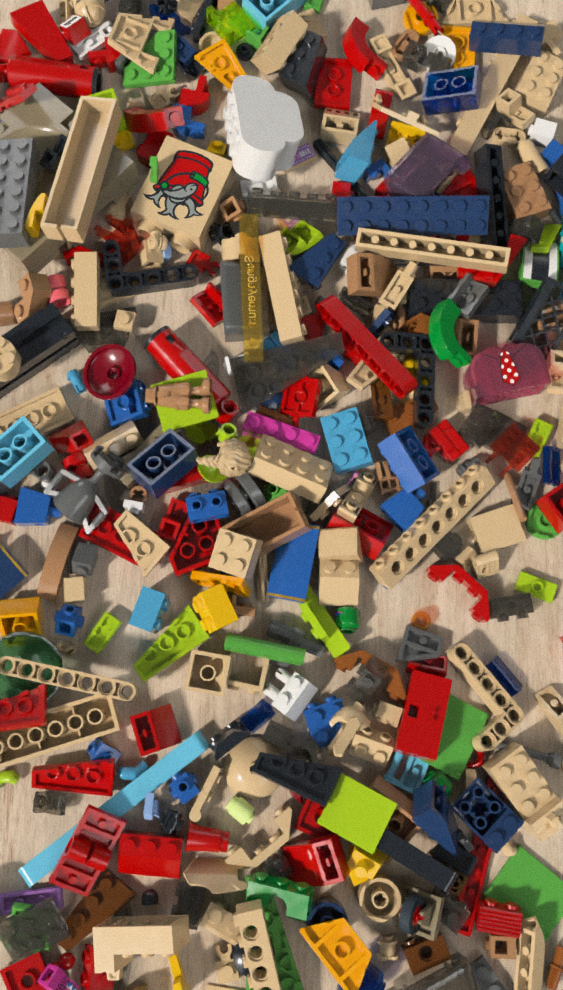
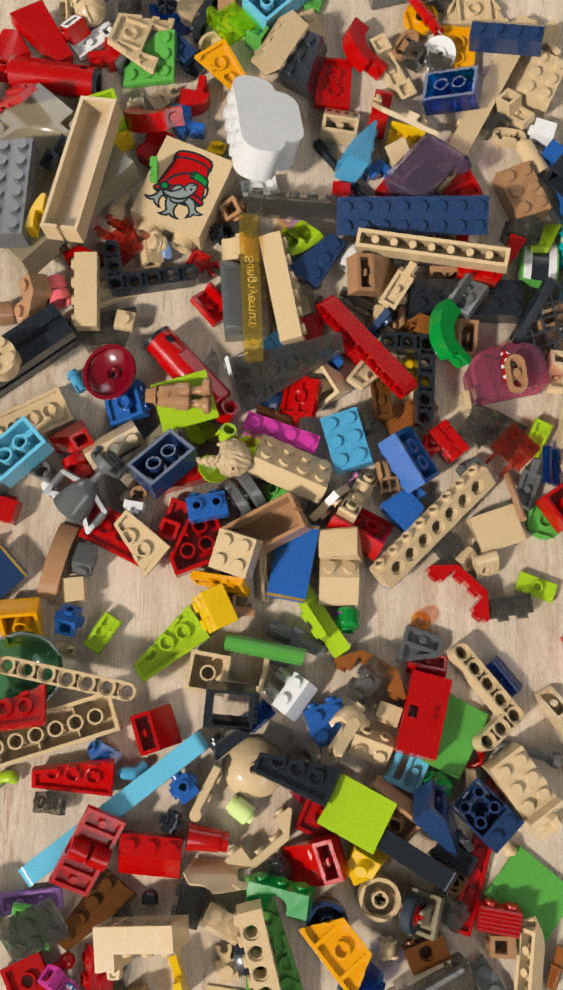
(35, 509): blue torso -> none
(149, 610): dark azure brick -> none
(151, 807): light blue plate -> none
(230, 721): none -> black window
(244, 56): black plate -> none
(303, 156): tile -> none
(490, 182): black brick -> none
(516, 374): none -> medium nougat plate

